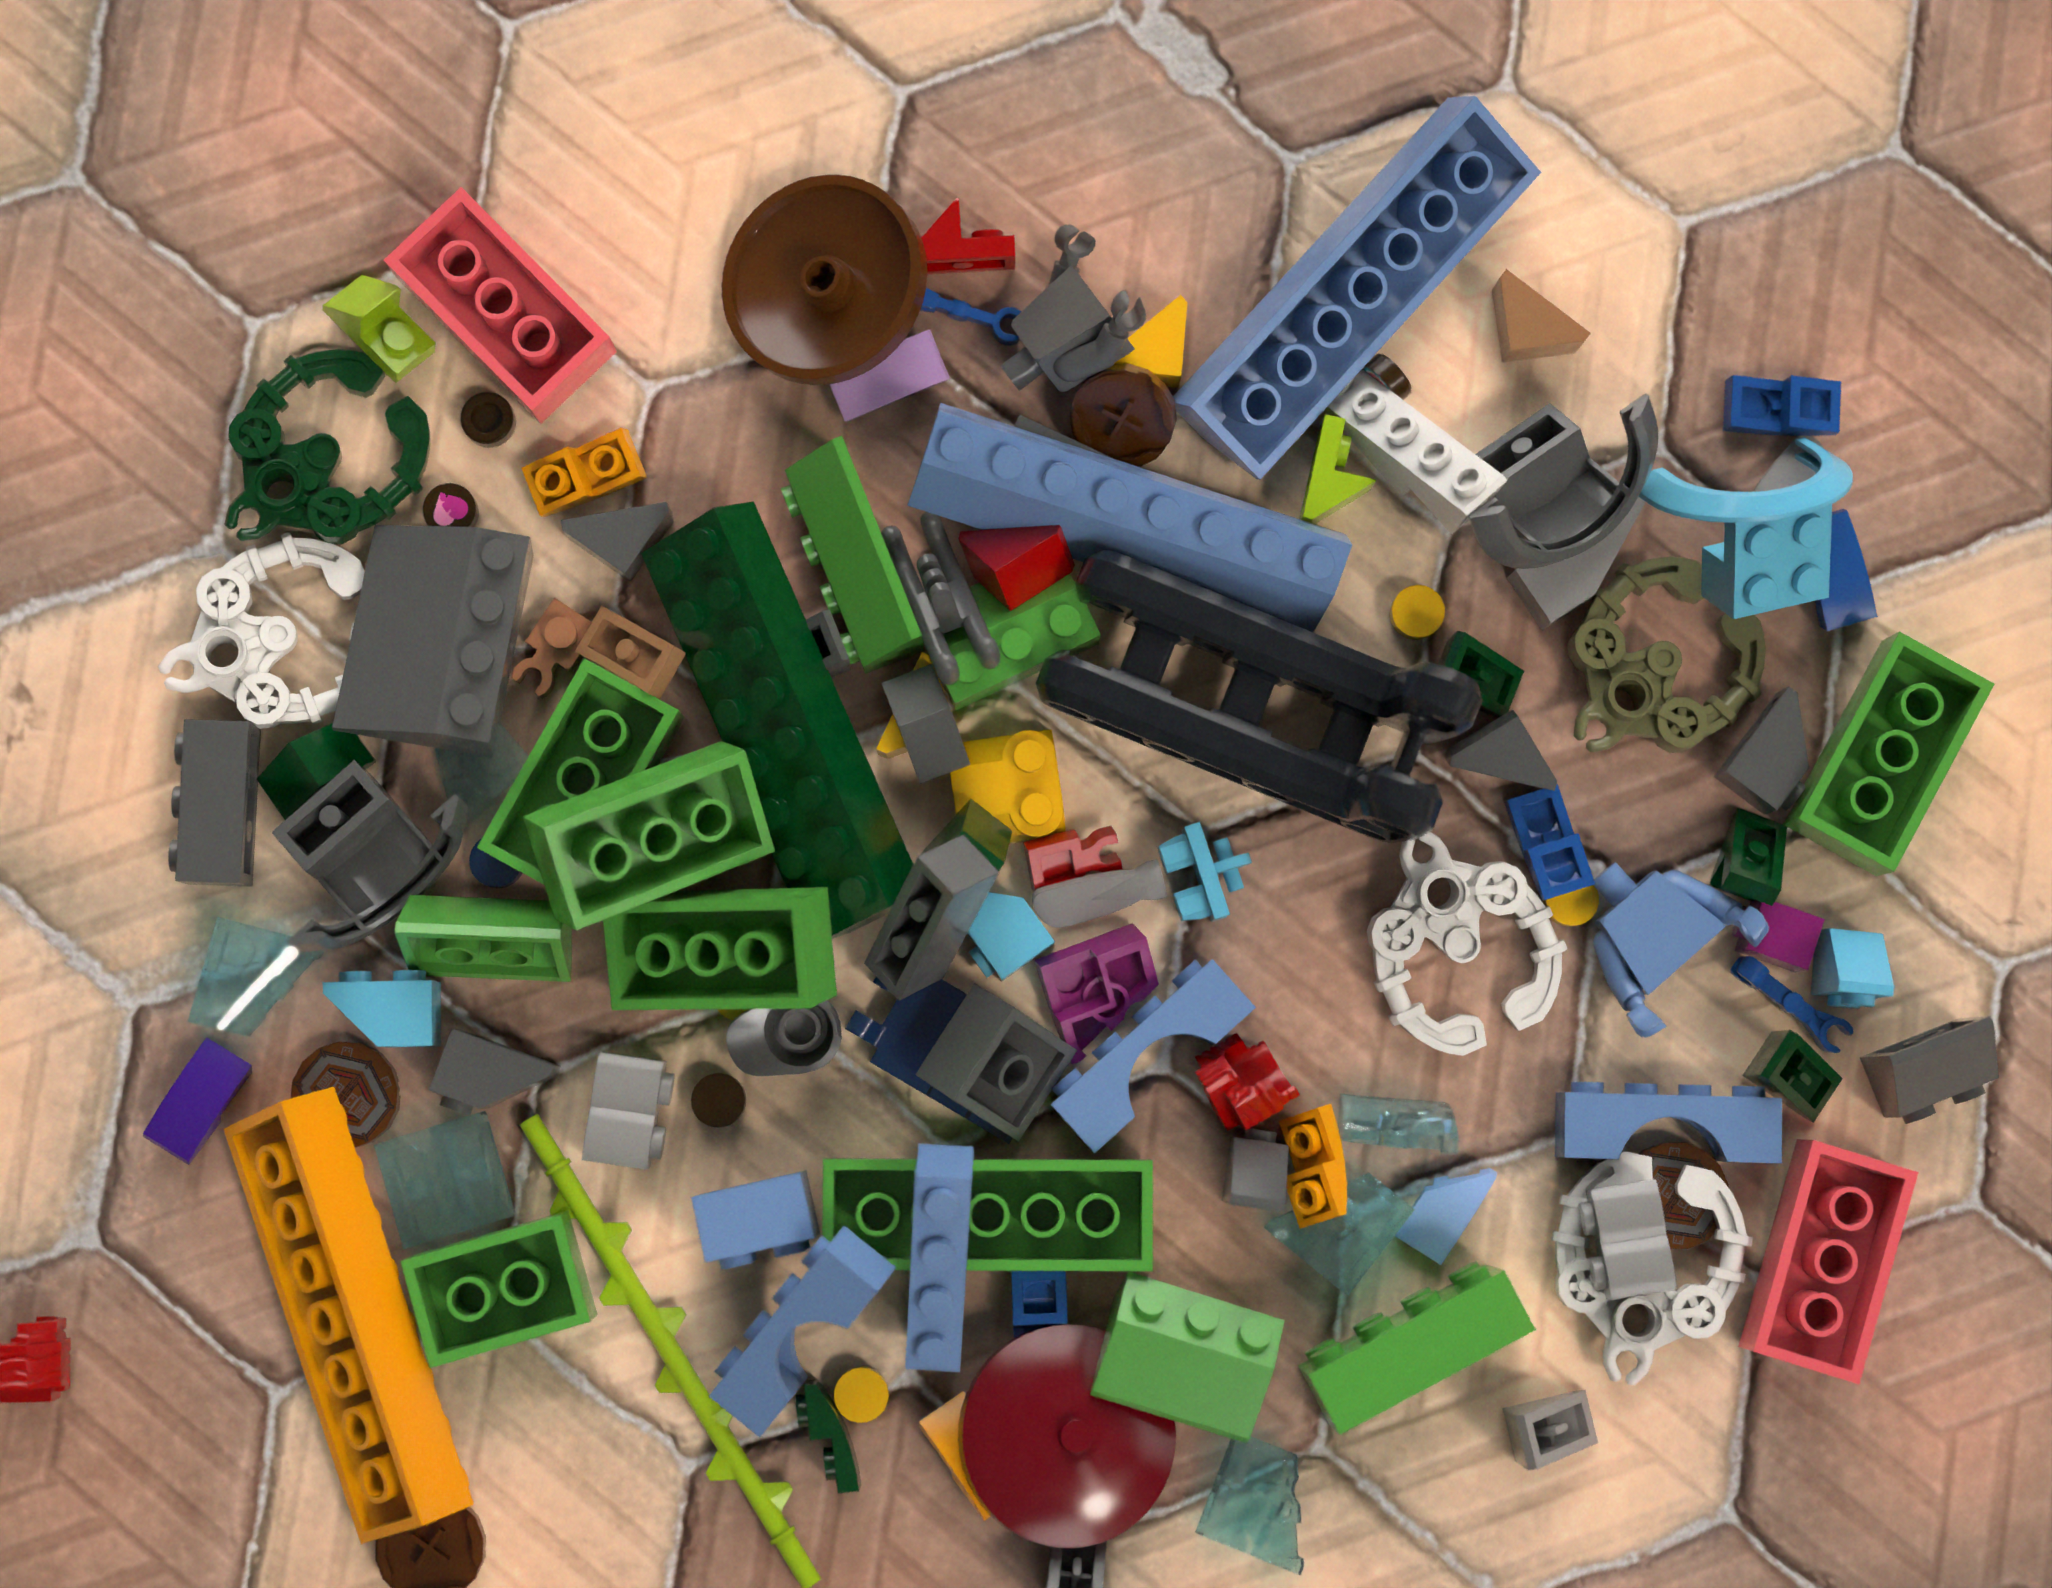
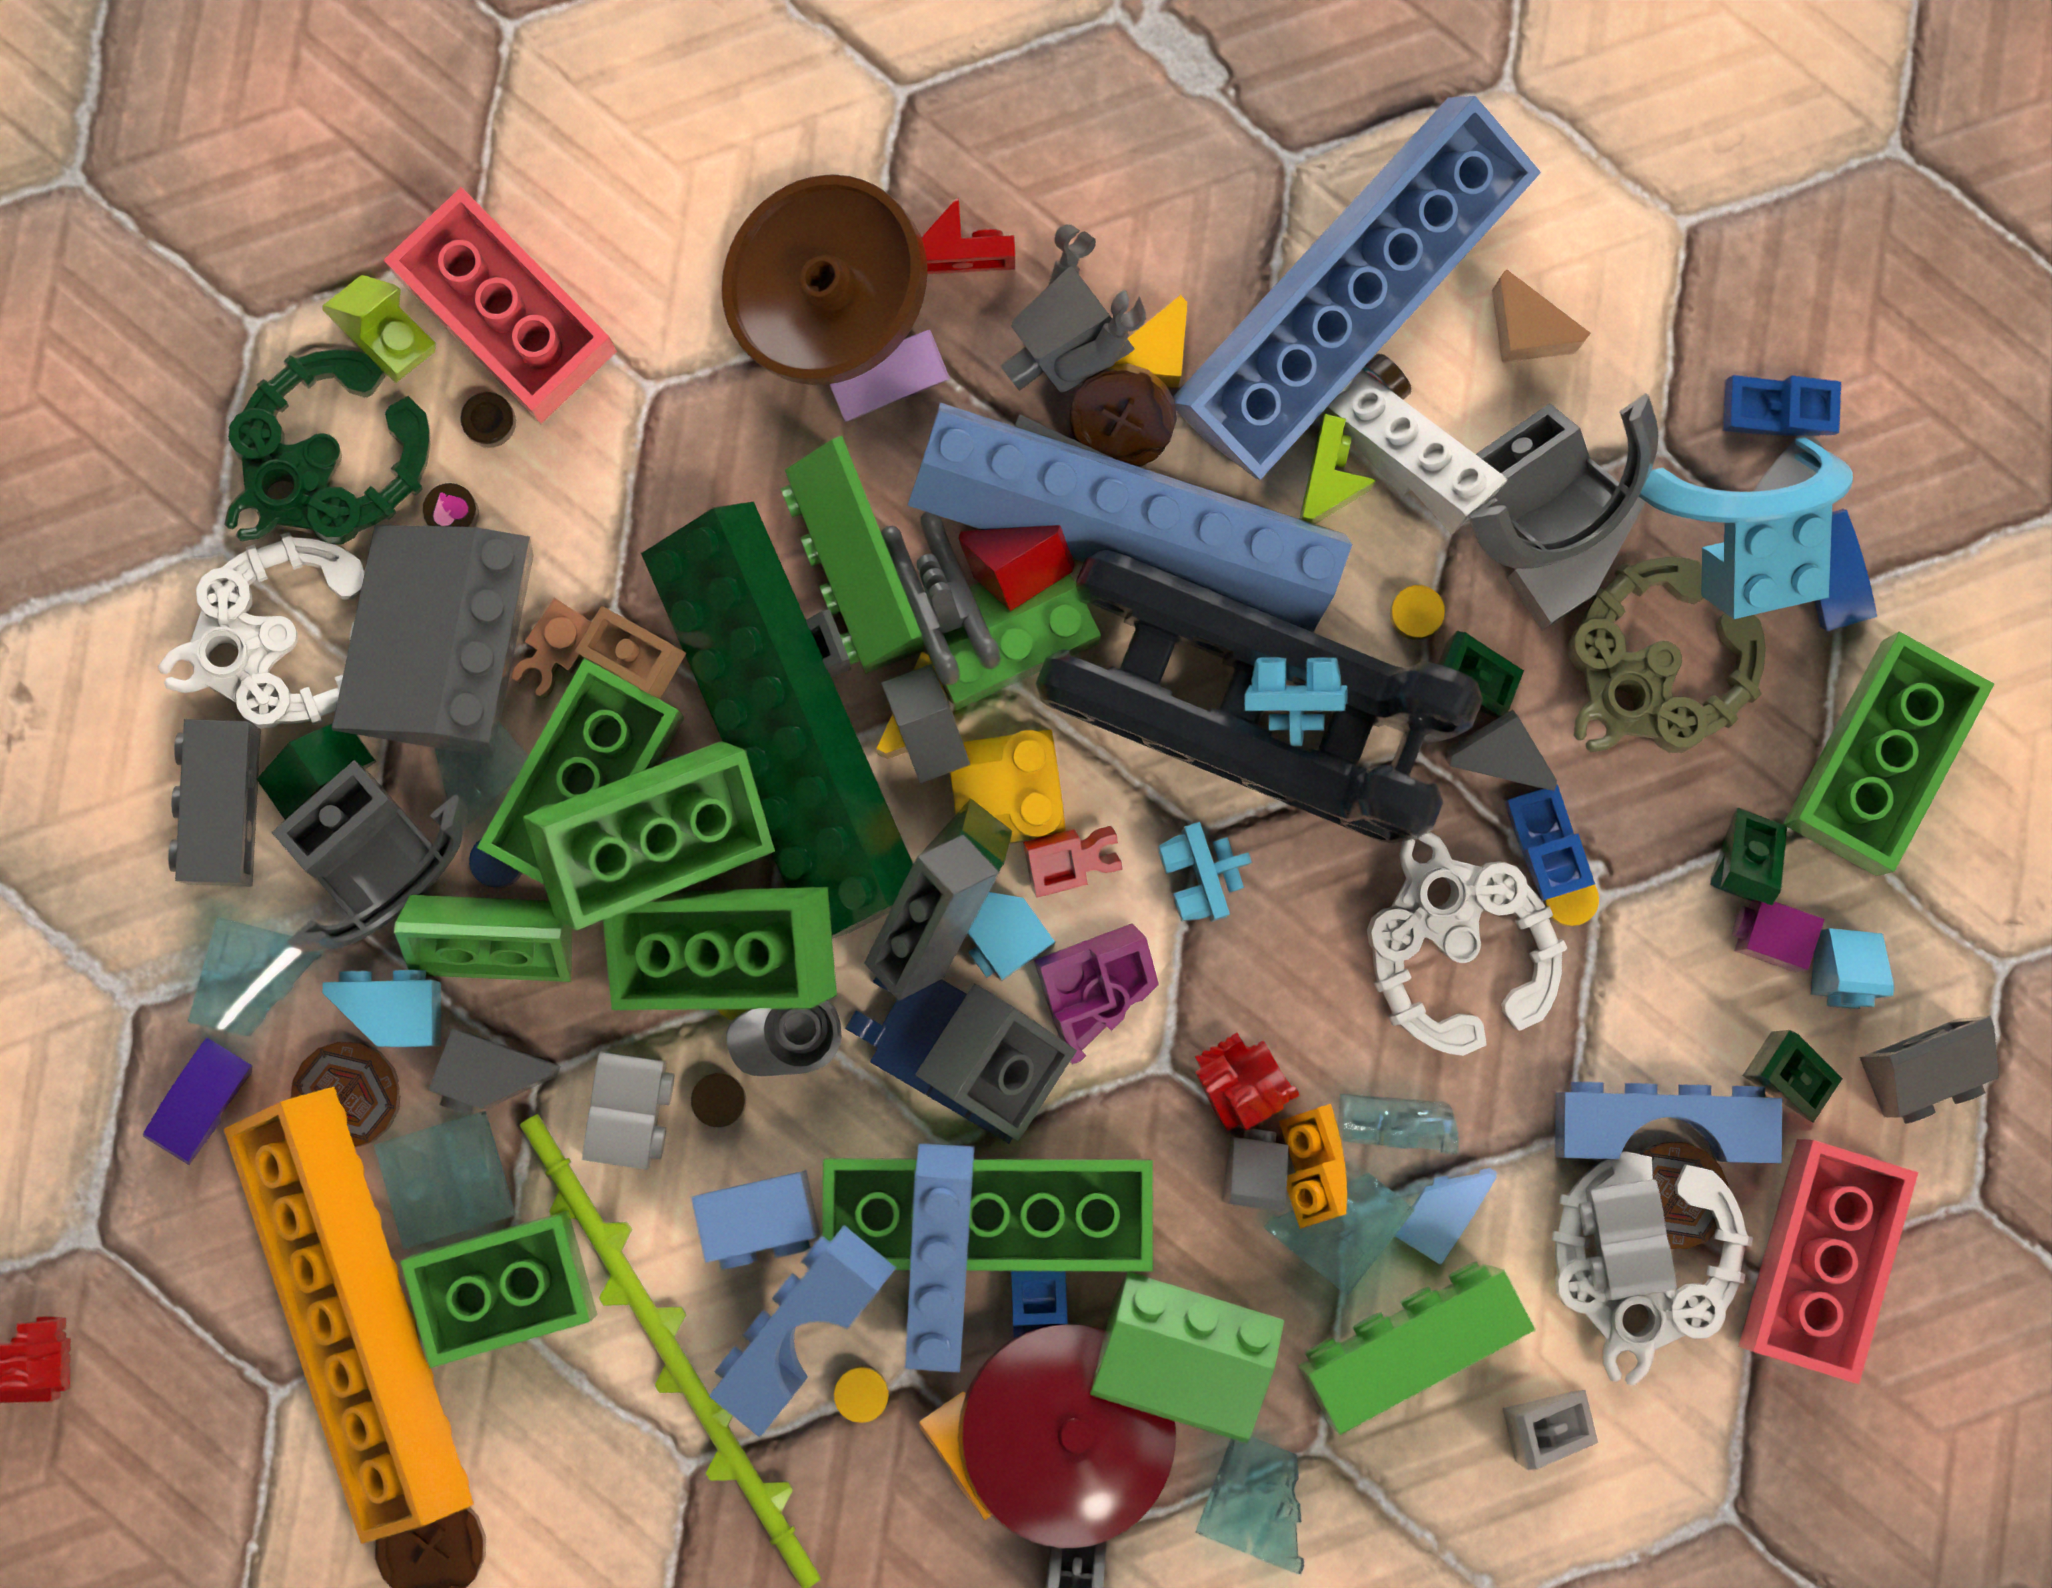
(583, 473): light orange slope -> none
(620, 535): dark grey slope -> none
(824, 1421): dark green slope -> none
(964, 312): blue piece -> none
(1097, 894): light grey piece -> none
(1202, 1007): medium blue arch -> none
(1272, 694): none -> medium azure hips
(1657, 930): medium blue torso -> none
(1770, 757): dark grey slope -> none
(1817, 1023): blue piece -> none

